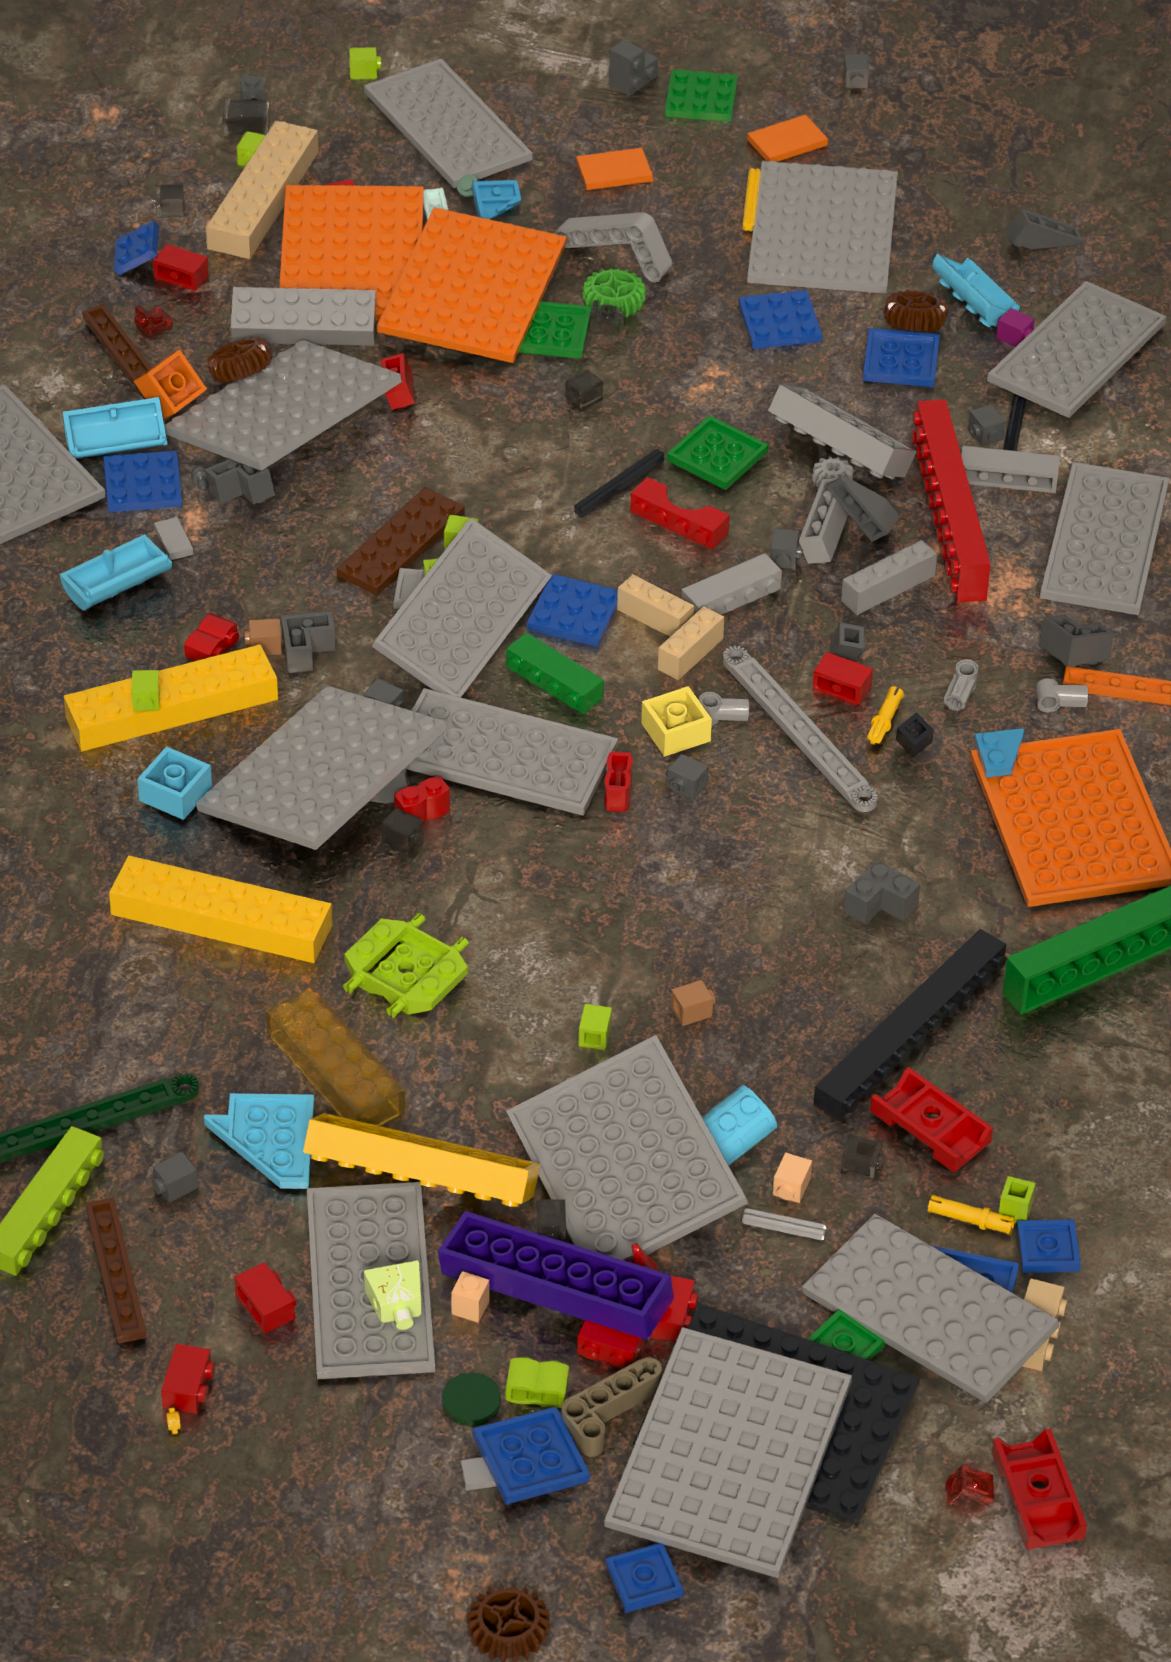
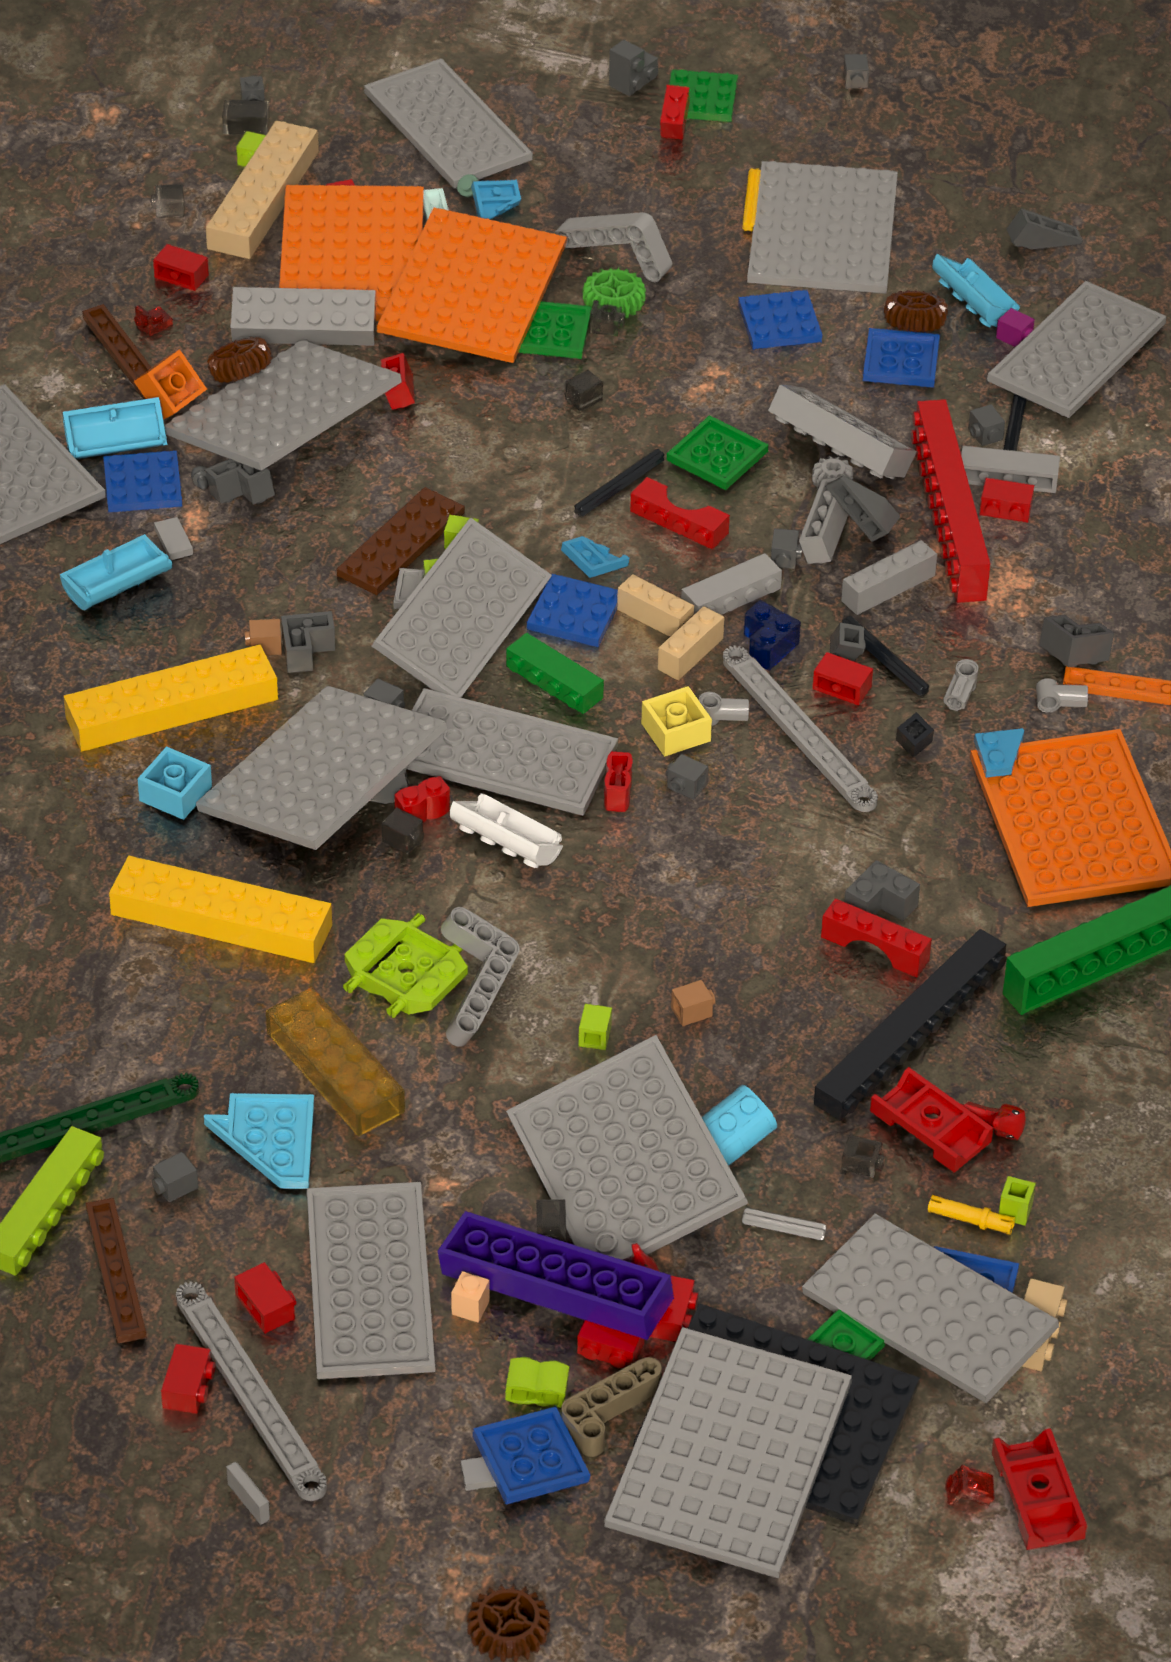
(136, 247): blue plate -> none
(145, 690): lime brick -> none
(173, 1420): yellow piece -> none
(211, 638): red brick -> none
(248, 1492): none -> light grey tile
(251, 1391): none -> light grey plate
(364, 63): lime brick -> none
(395, 1292): yellowish green torso -> none
(422, 1159): yellow brick -> none
(471, 1399): dark green tile -> none
(498, 955): none -> light grey beam
(509, 829): none -> white container
(592, 557): none -> dark azure wing
(614, 168): orange tile -> none
(644, 1577): blue plate -> none
(674, 112): none -> red brick
(770, 633): none -> clear blue brick
(787, 139): orange tile -> none
(792, 1177): light nougat brick -> none
(882, 721): yellow axle -> none
(891, 661): none -> black axle
(904, 947): none -> red arch
(1006, 1121): none -> red animal
(1007, 500): none -> red brick
(1048, 1246): blue plate -> none
(1105, 538): light grey plate -> none

